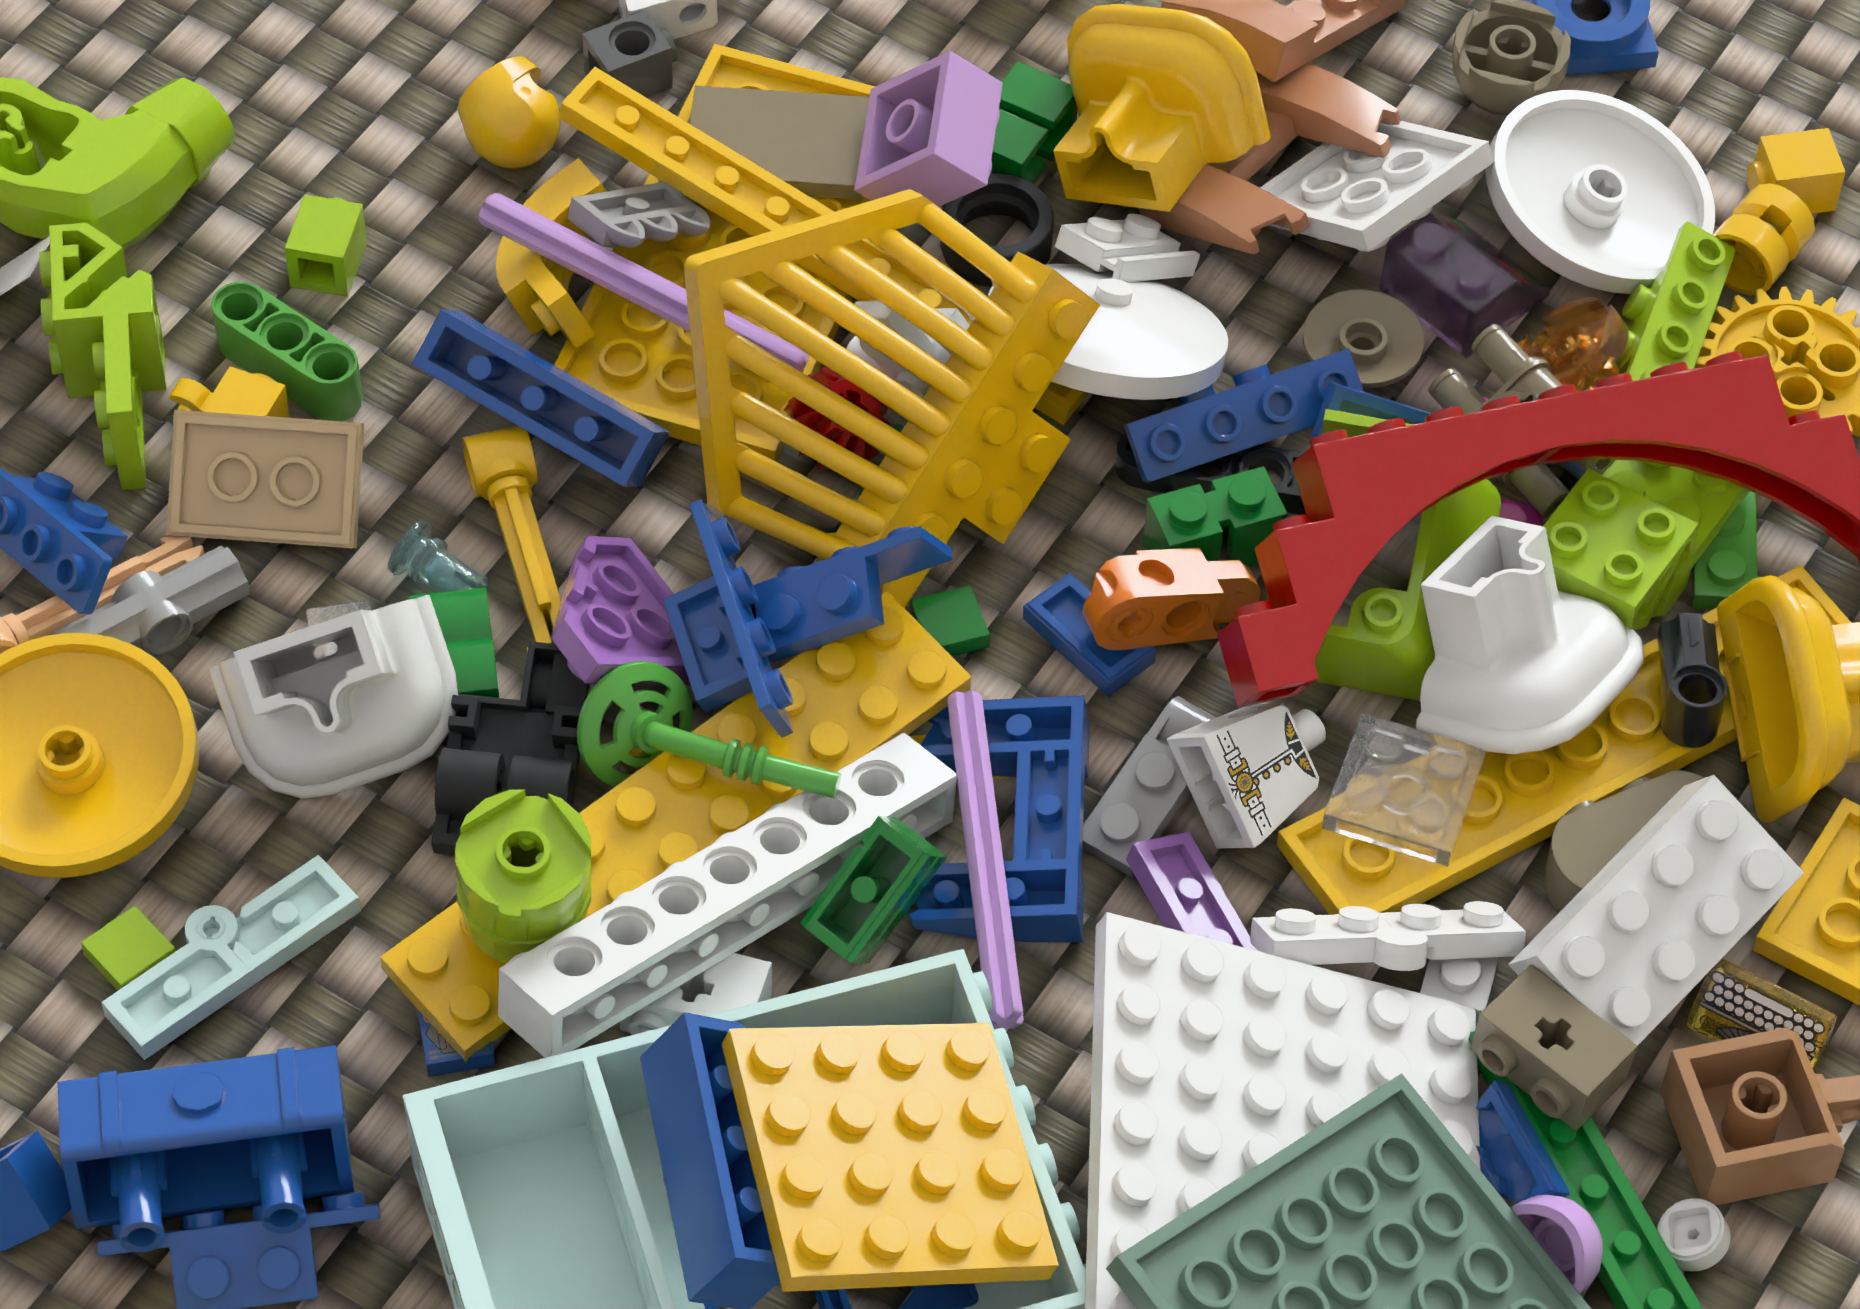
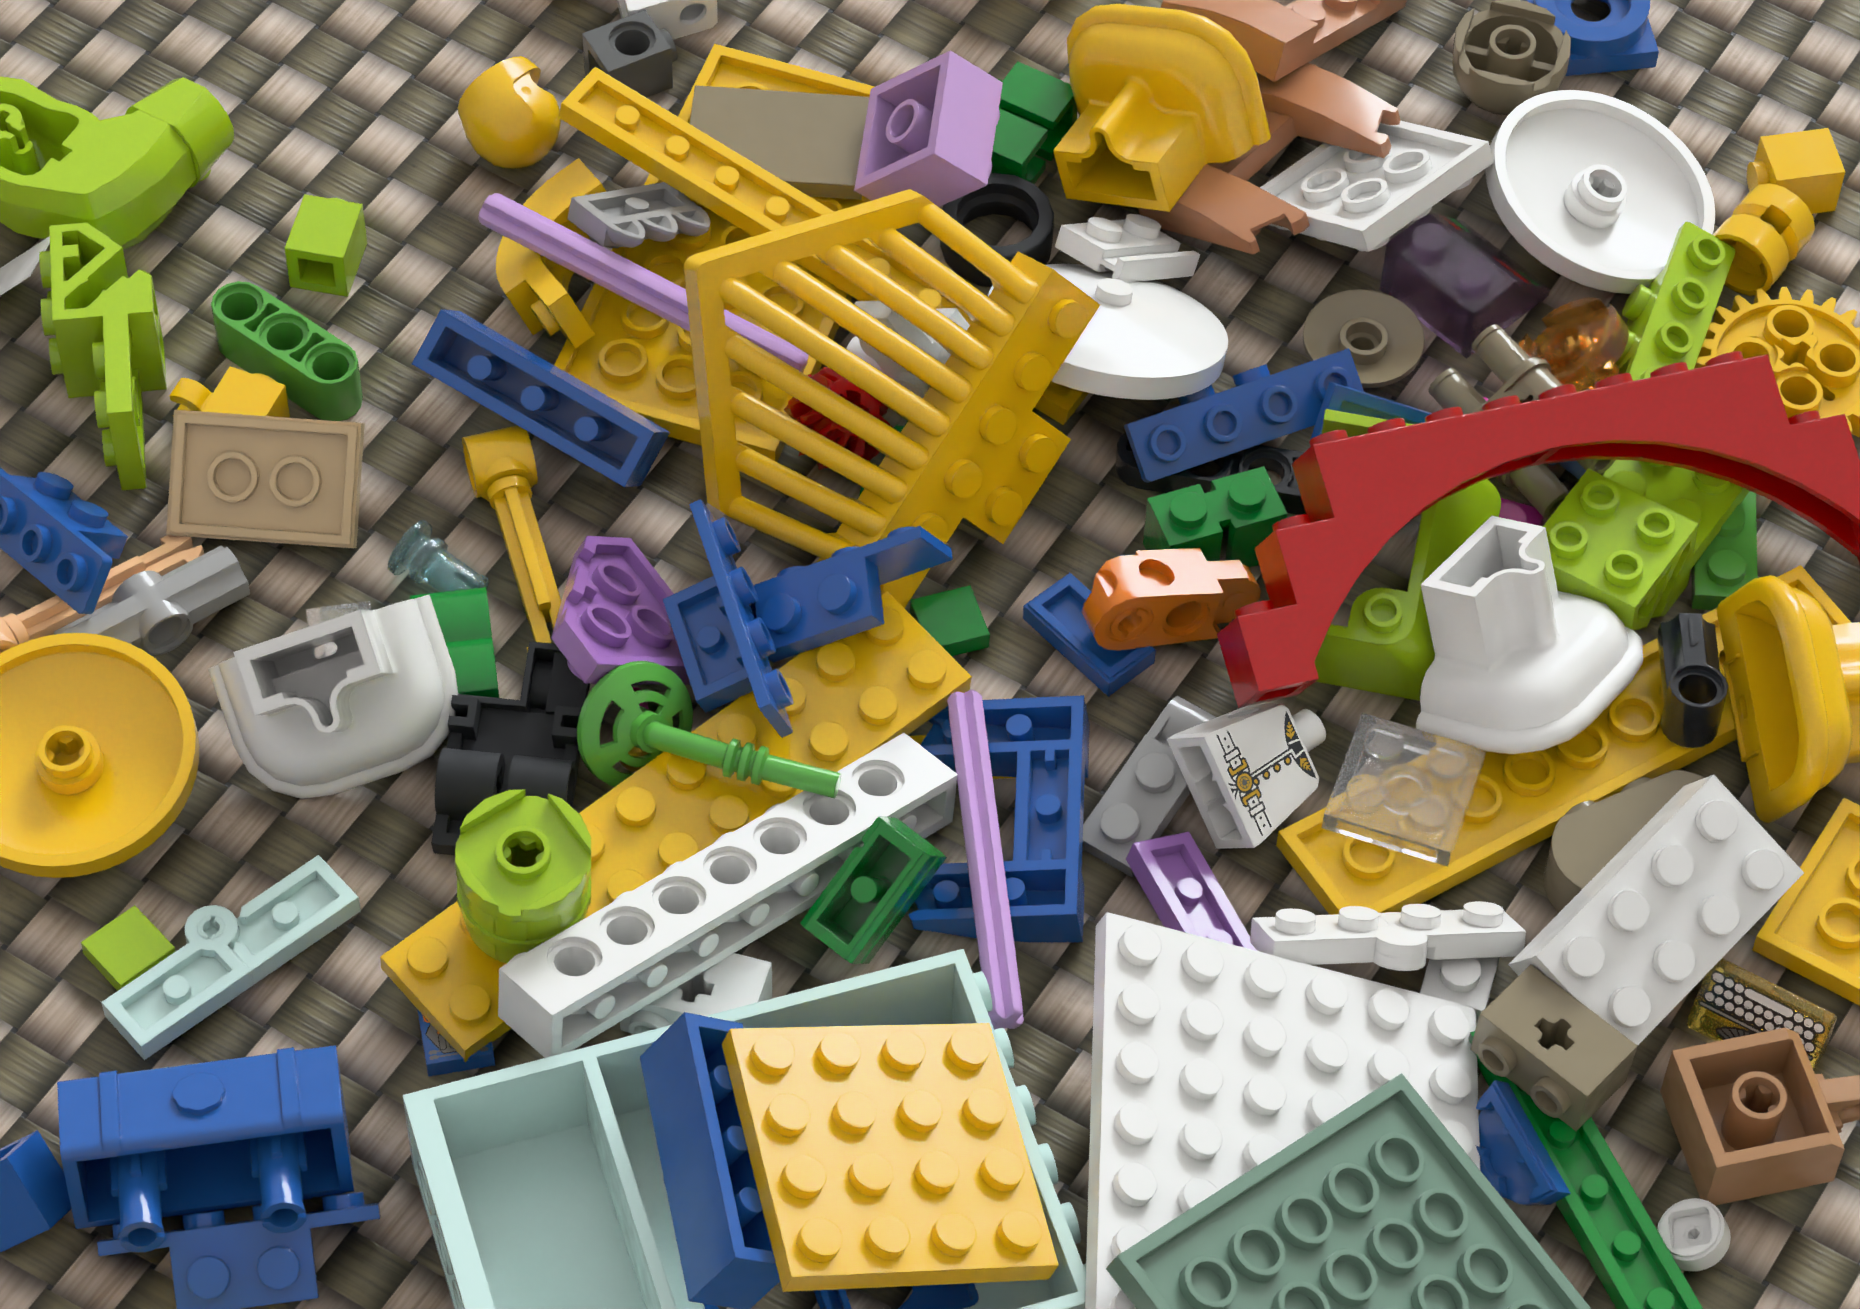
(1566, 1236): lavender helmet -> none

